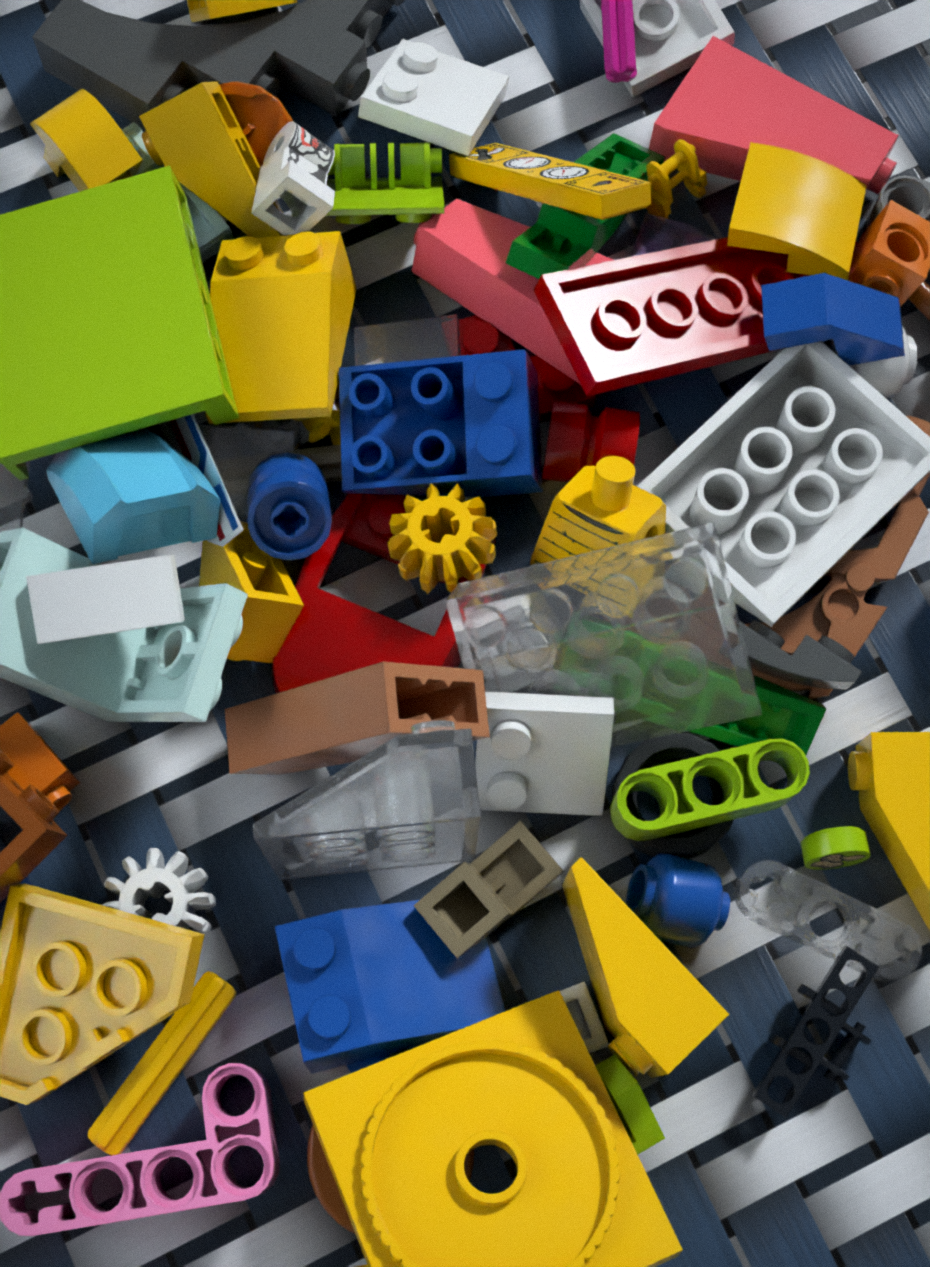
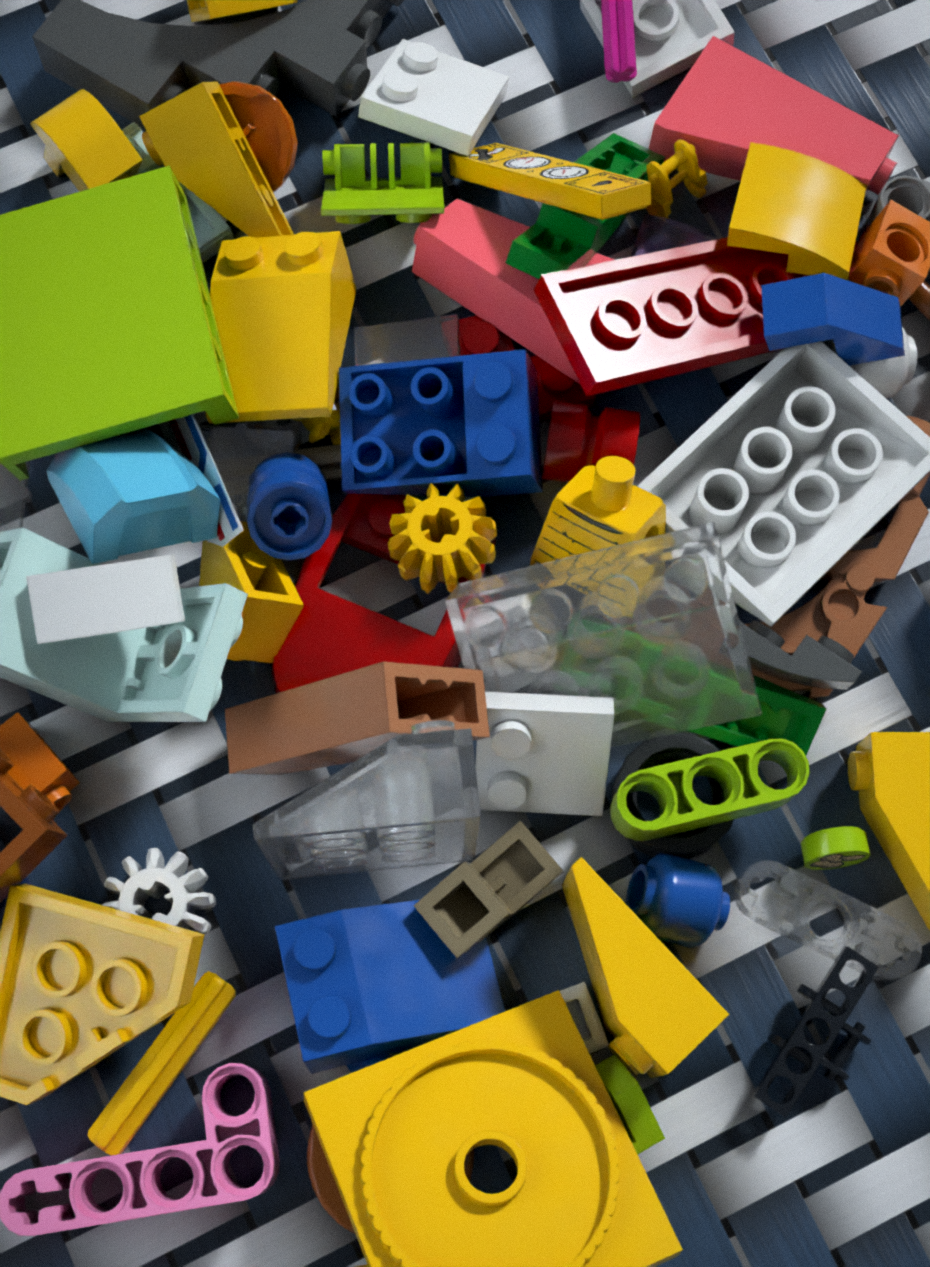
(298, 173): white leg -> none

